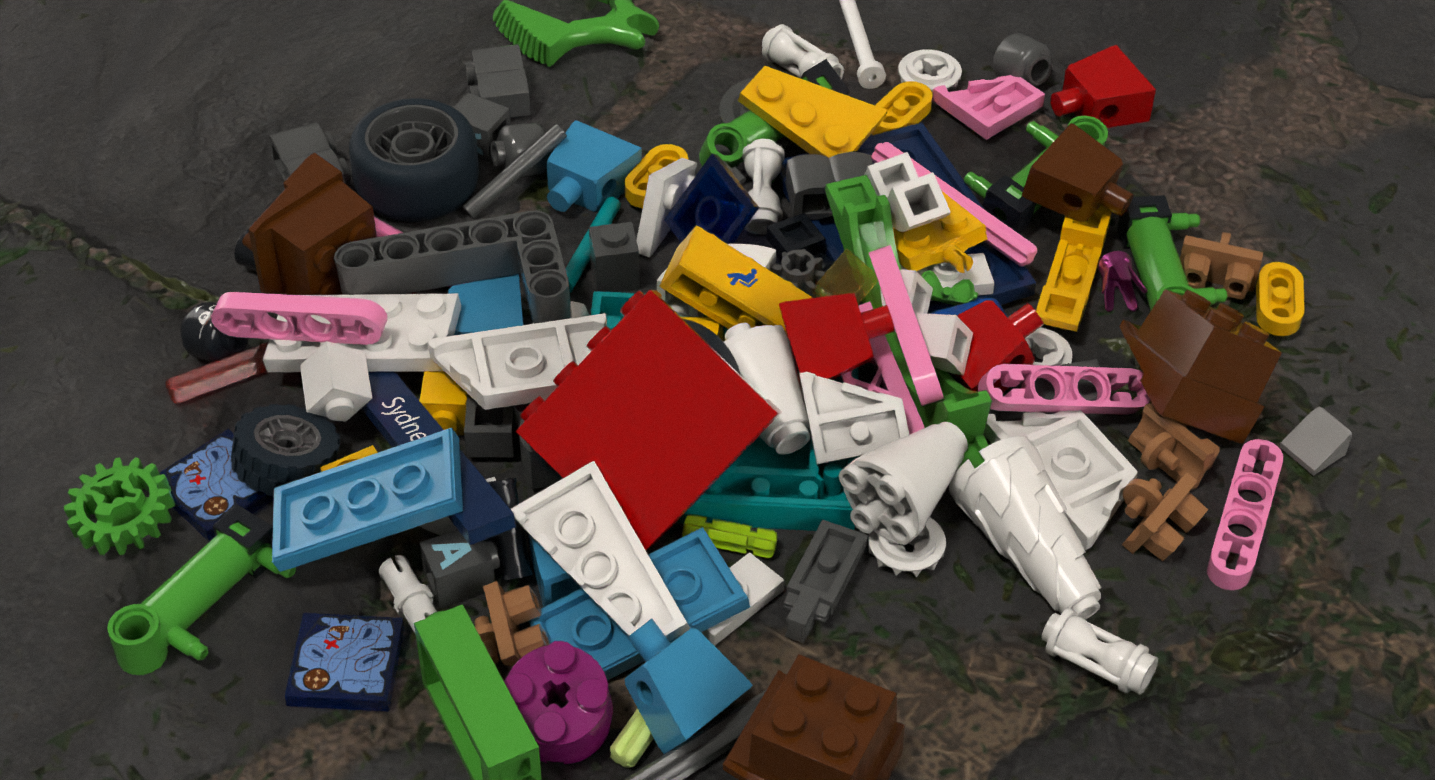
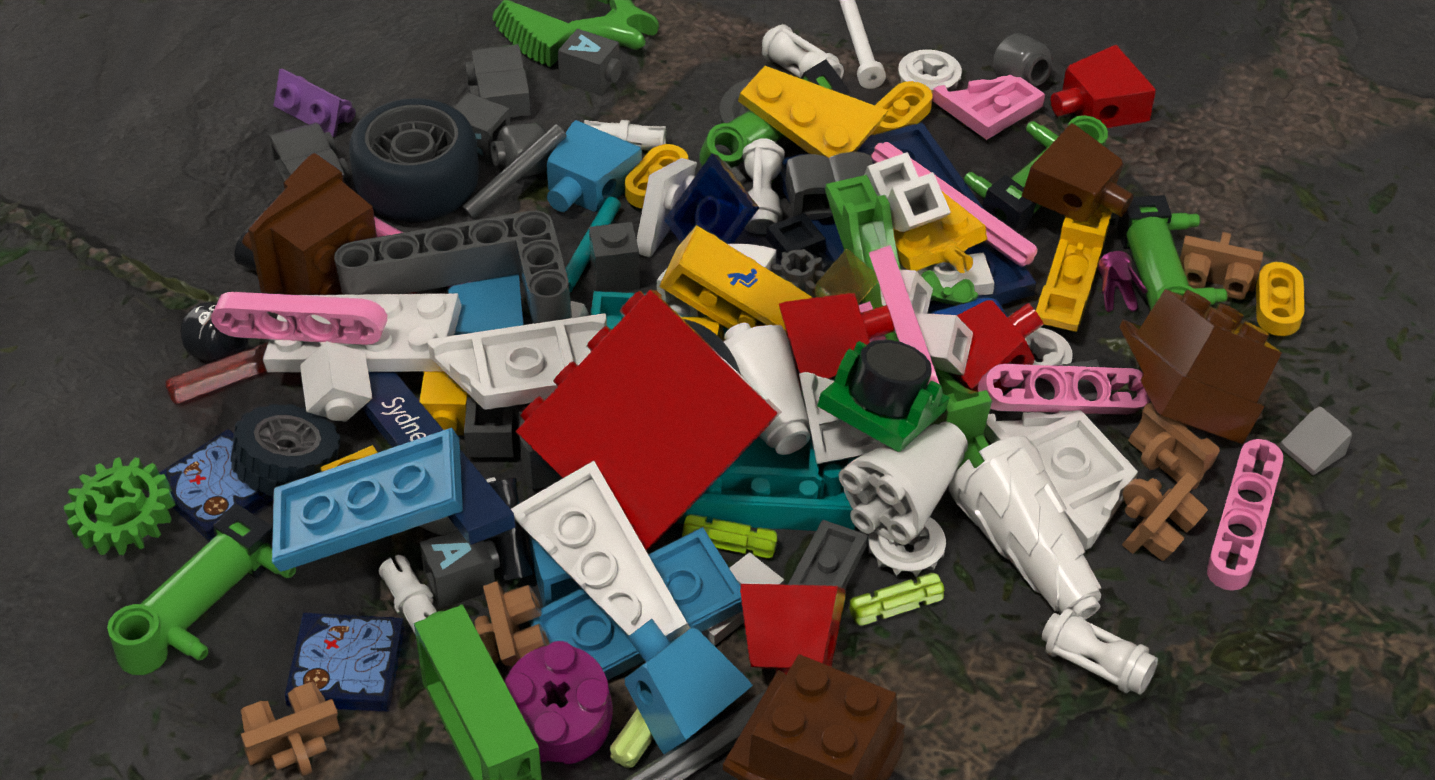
(291, 737): none -> medium nougat hips
(311, 103): none -> medium lavender hinge
(589, 62): none -> dark grey brick
(642, 136): none -> white pin
(791, 622): none -> red torso
(892, 388): none -> piece
(896, 599): none -> lime axle

